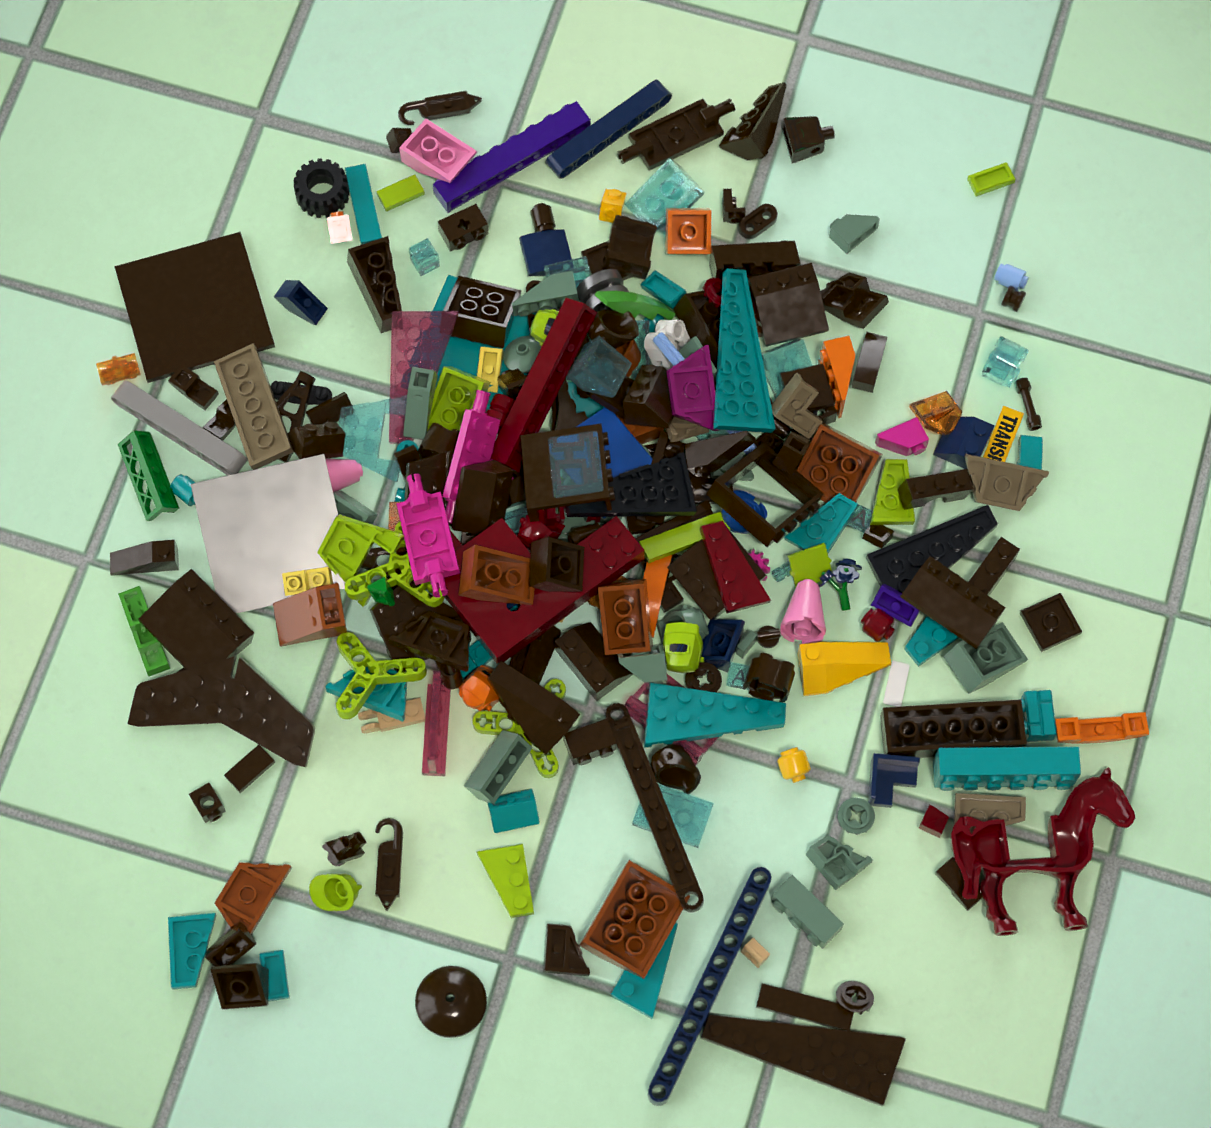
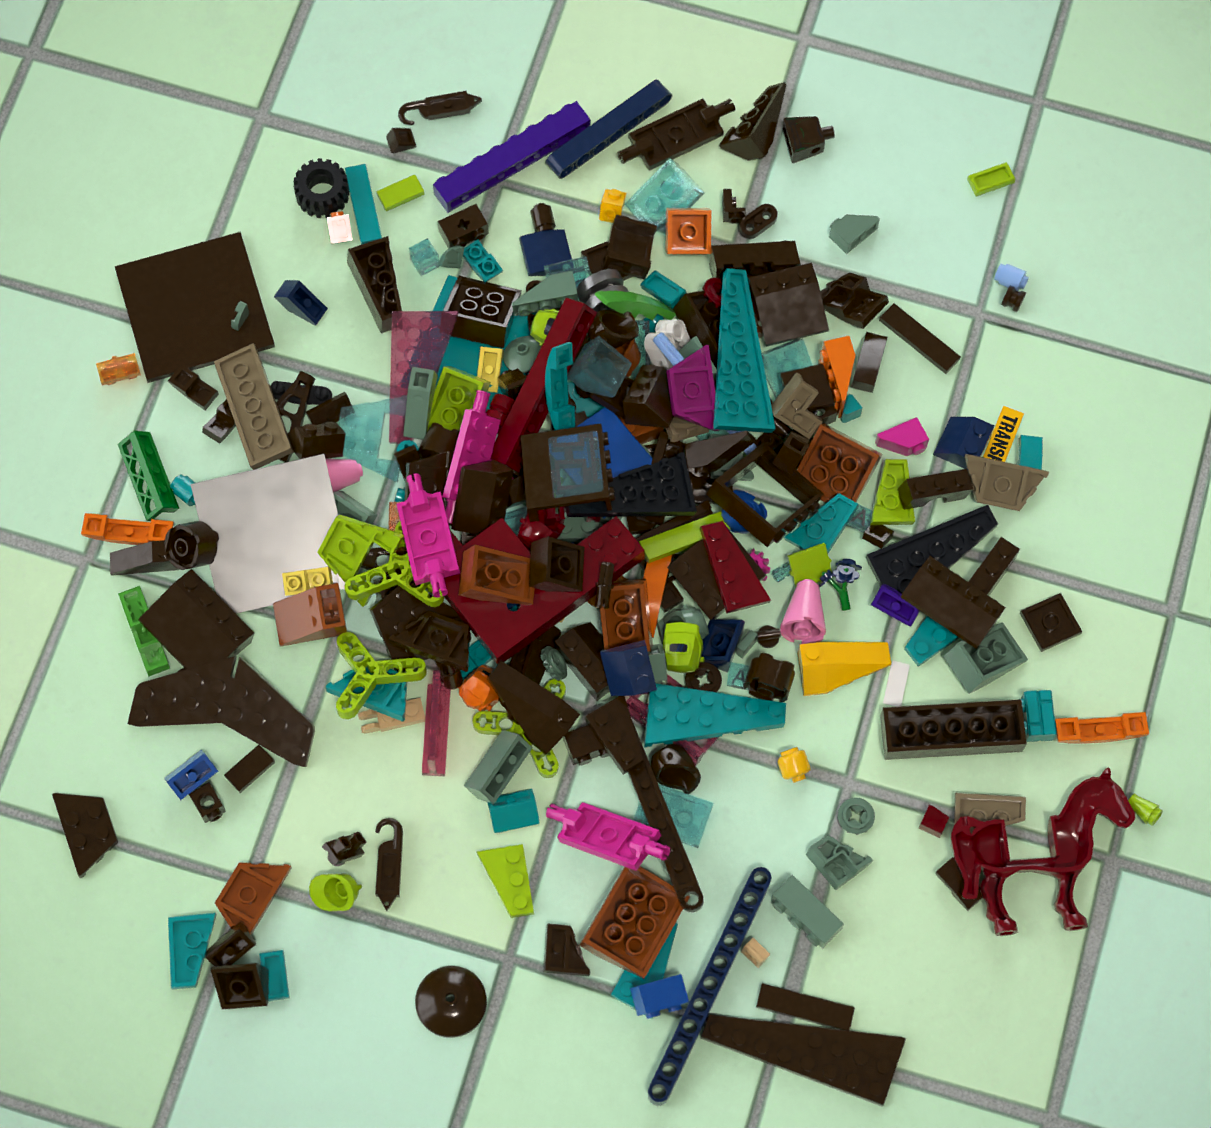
(85, 828): none -> dark brown wing
(124, 531): none -> orange slope
(178, 428): light grey beam -> none
(191, 545): none -> dark brown brick
(191, 774): none -> blue brick
(242, 314): none -> sand green tile
(382, 592): green slope -> none
(435, 152): bright pink slope -> none
(452, 257): none -> sand green tile
(481, 262): none -> teal slope
(554, 663): none -> sand green gear
(556, 387): none -> teal slope
(580, 533): dark brown cone -> none
(604, 585): none -> dark brown axle
(608, 835): none -> dark pink plate
(616, 733): none -> dark brown wing
(628, 669): none -> dark blue slope
(659, 995): none -> blue brick
(851, 410): none -> teal slope
(863, 993): dark brown gear -> none
(878, 624): dark red head -> none
(889, 772): dark blue panel -> none
(920, 338): none -> dark brown tile
(937, 413): clear orange slope -> none
(1004, 362): clear light blue brick -> none
(1006, 768): teal brick -> none
(1023, 387): dark brown bar -> none
(1146, 810): none -> lime cone

